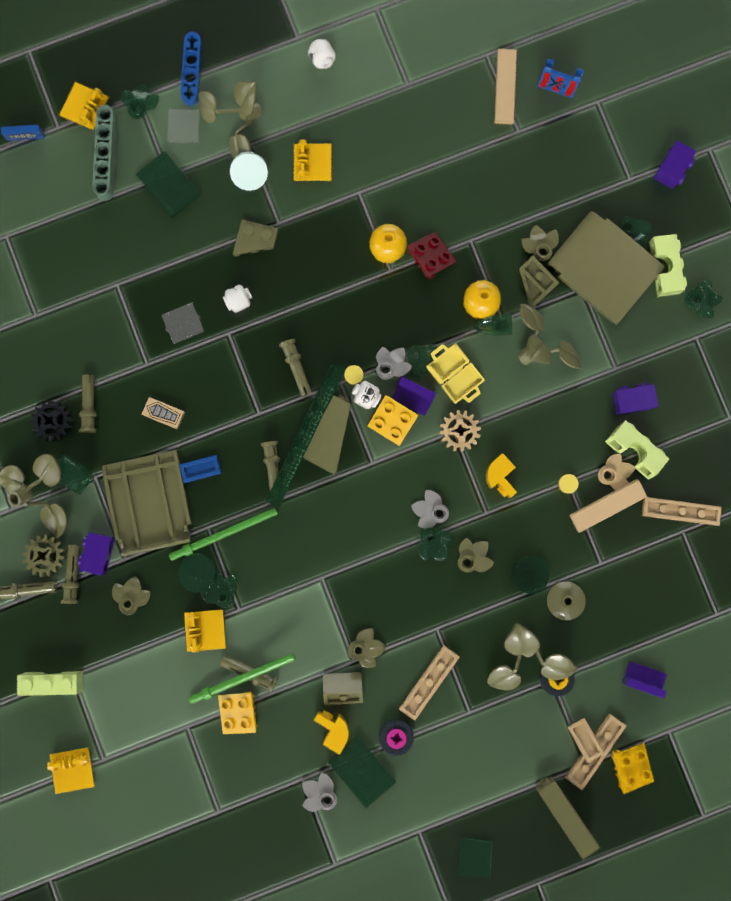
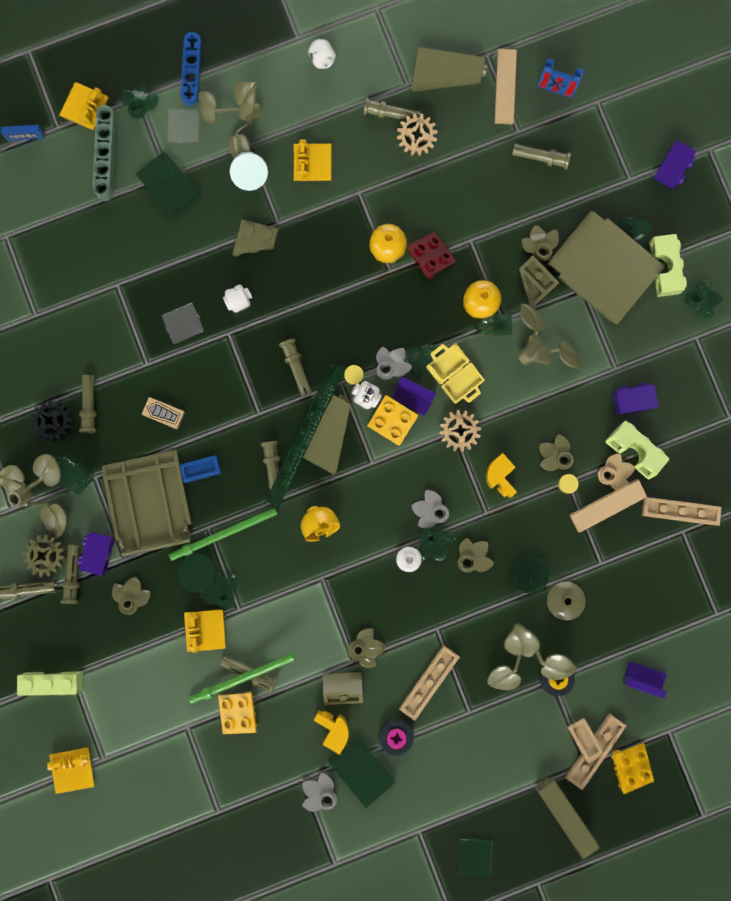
(319, 522): none -> yellow cylinder
(381, 110): none -> olive pin
(408, 559): none -> white head
(426, 137): none -> tan gear
(446, 69): none -> olive slope
(550, 157): none -> olive pin
(554, 452): none -> olive plate

